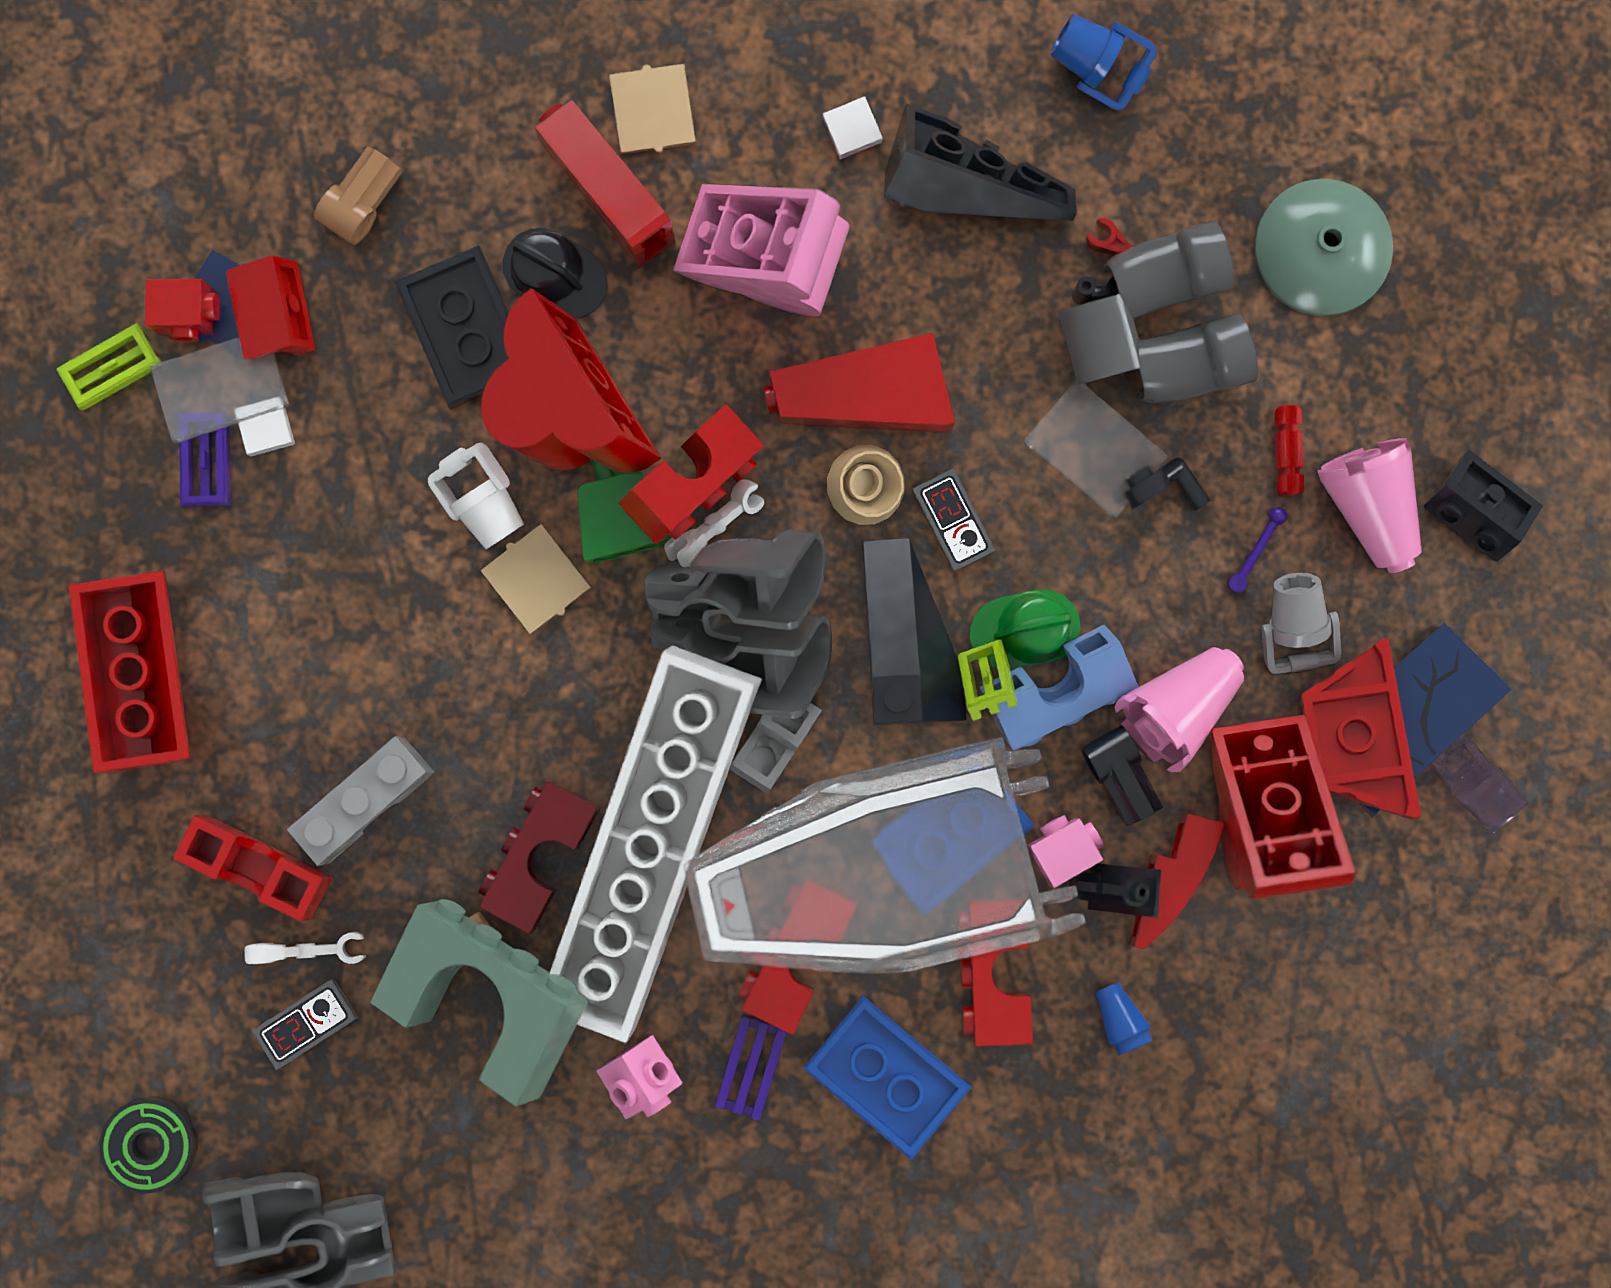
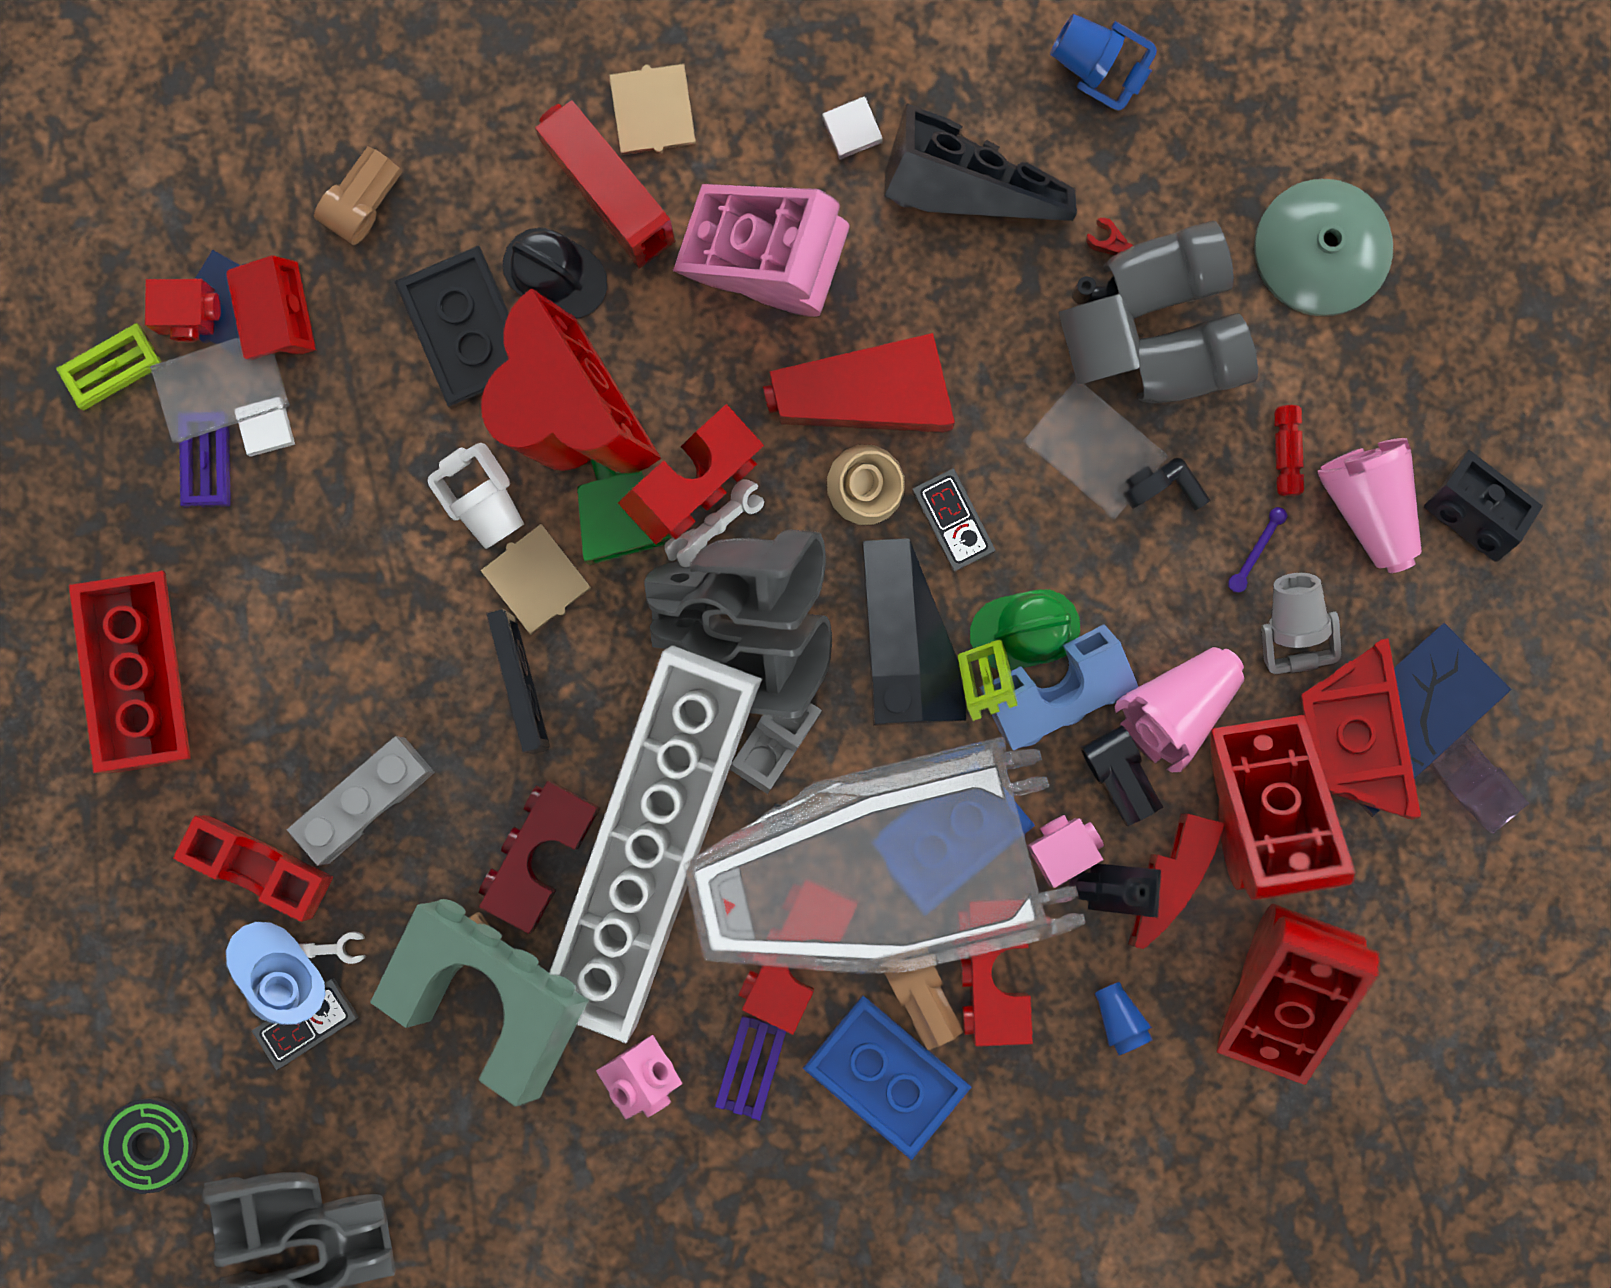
(274, 974): none -> light blue piece
(518, 682): none -> black tile
(926, 1004): none -> medium nougat piece
(1295, 993): none -> red brick

